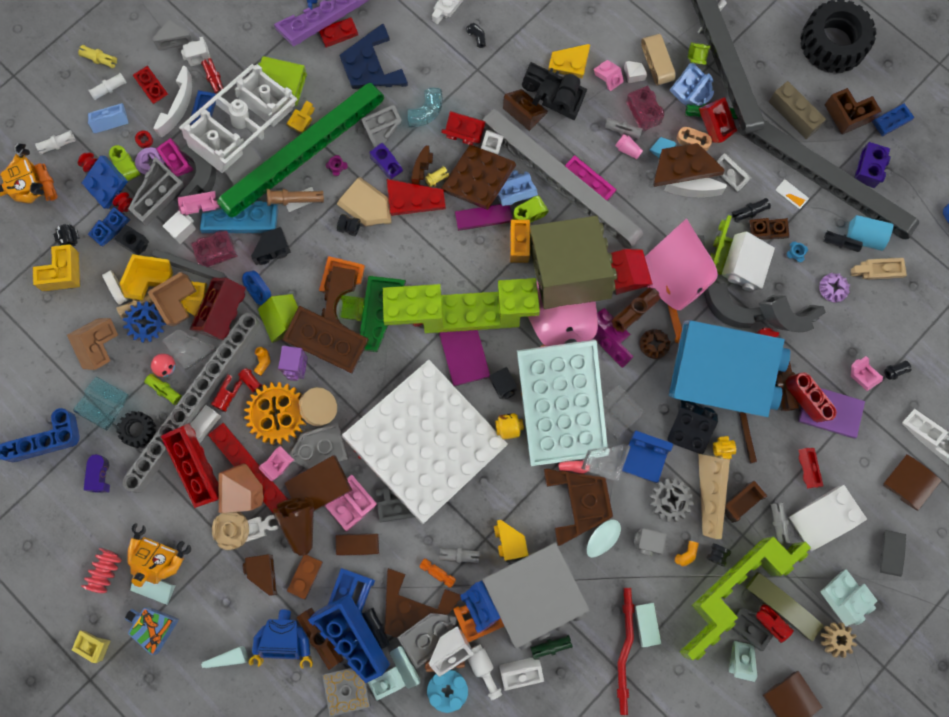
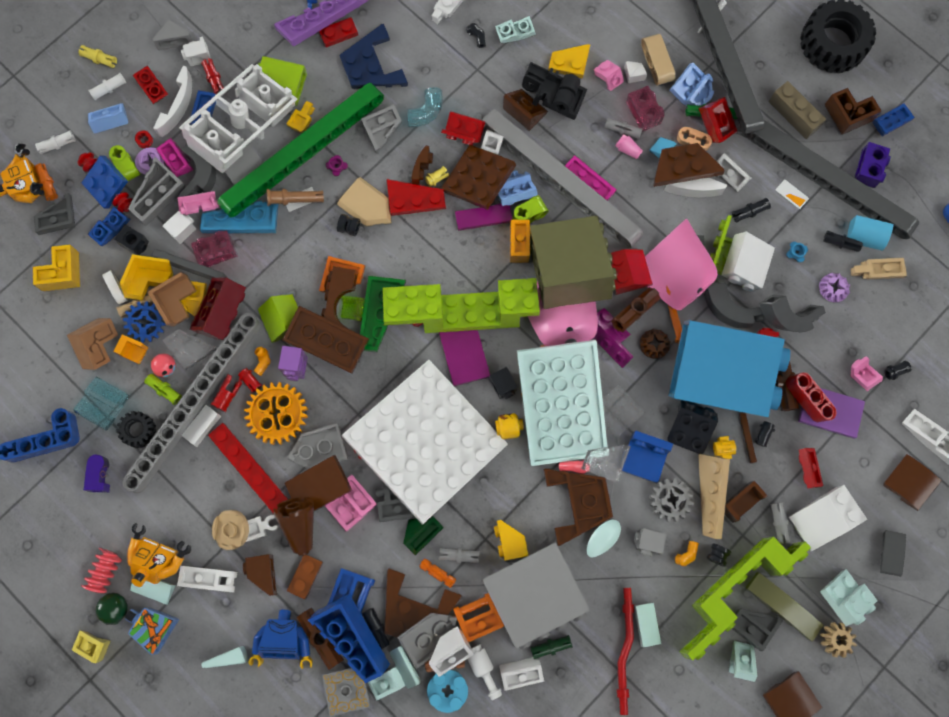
(55, 217): none -> dark grey wing
(66, 235): black gear -> none
(111, 608): none -> dark green hair
(130, 349): none -> light orange panel
(192, 465): red slope -> none
(206, 578): none -> white plate
(239, 490): nougat slope -> none
(256, 287): blue plate -> none
(271, 246): black slope -> none
(276, 464): bright pink bracket -> none
(318, 406): tan tile -> none
(357, 544): reddish brown slope -> none
(386, 161): dark purple leg -> none
(419, 535): none -> dark green slope
(480, 606): blue plate -> none
(515, 31): none -> light aqua slope
(698, 53): lime piece -> none
(764, 433): none -> black pin
(769, 229): reddish brown slope -> none
(774, 623): red hinge -> none

